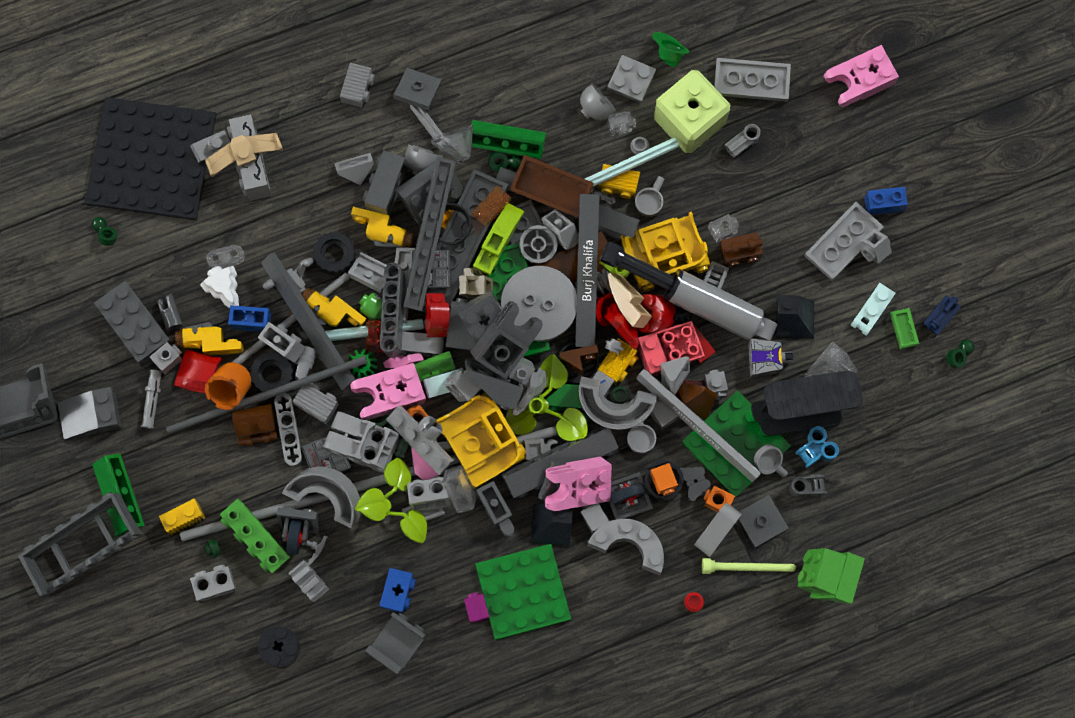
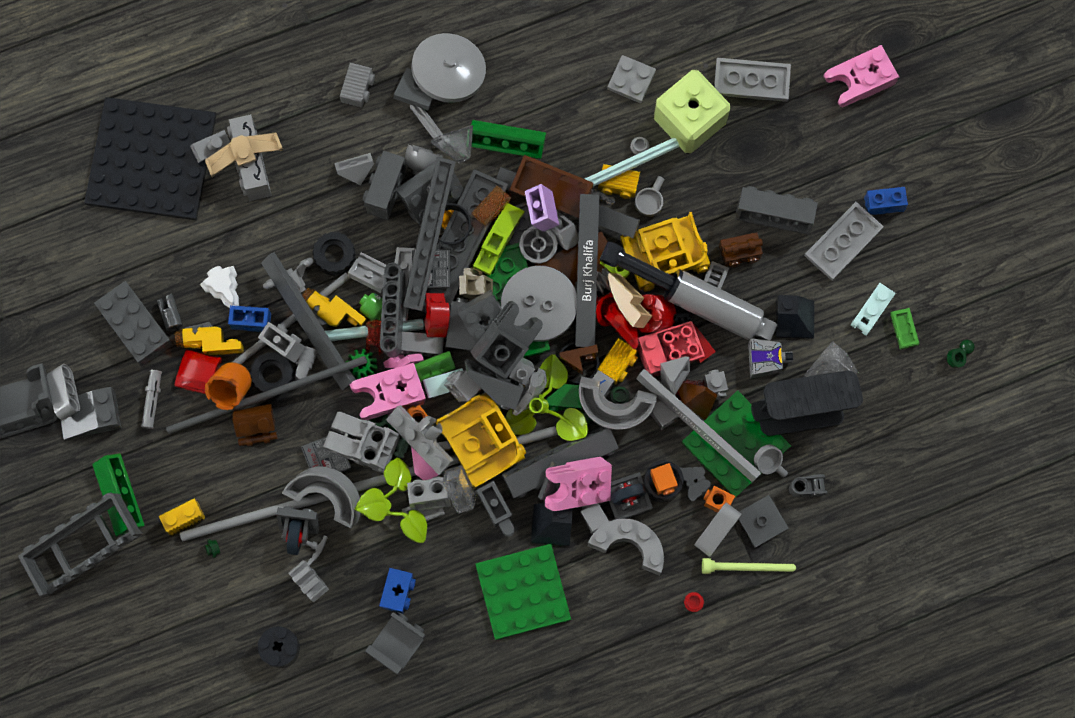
(63, 392): none -> light grey beam
(106, 235): dark green plate -> none
(166, 357): light grey brick -> none
(214, 589): light grey brick -> none
(225, 258): clear plate -> none
(255, 535): bright green brick -> none
(286, 430): light grey beam -> none
(315, 402): light grey brick -> none
(380, 229): yellow plate -> none
(448, 67): none -> light grey dish
(476, 608): magenta brick -> none
(513, 161): dark green plate -> none
(537, 447): light grey plate -> none
(542, 208): none -> lavender brick
(595, 104): light grey cylinder -> none
(614, 345): light grey plate -> none
(620, 123): clear brick -> none
(641, 438): light grey piece -> none
(669, 48): green piece -> none
(720, 233): clear brick -> none
(742, 141): light grey piece -> none
(776, 210): none -> dark grey brick
(814, 449): dark azure piece -> none
(830, 575): bright green piece -> none
(875, 246): light grey brick -> none
(942, 314): dark blue hinge -> none

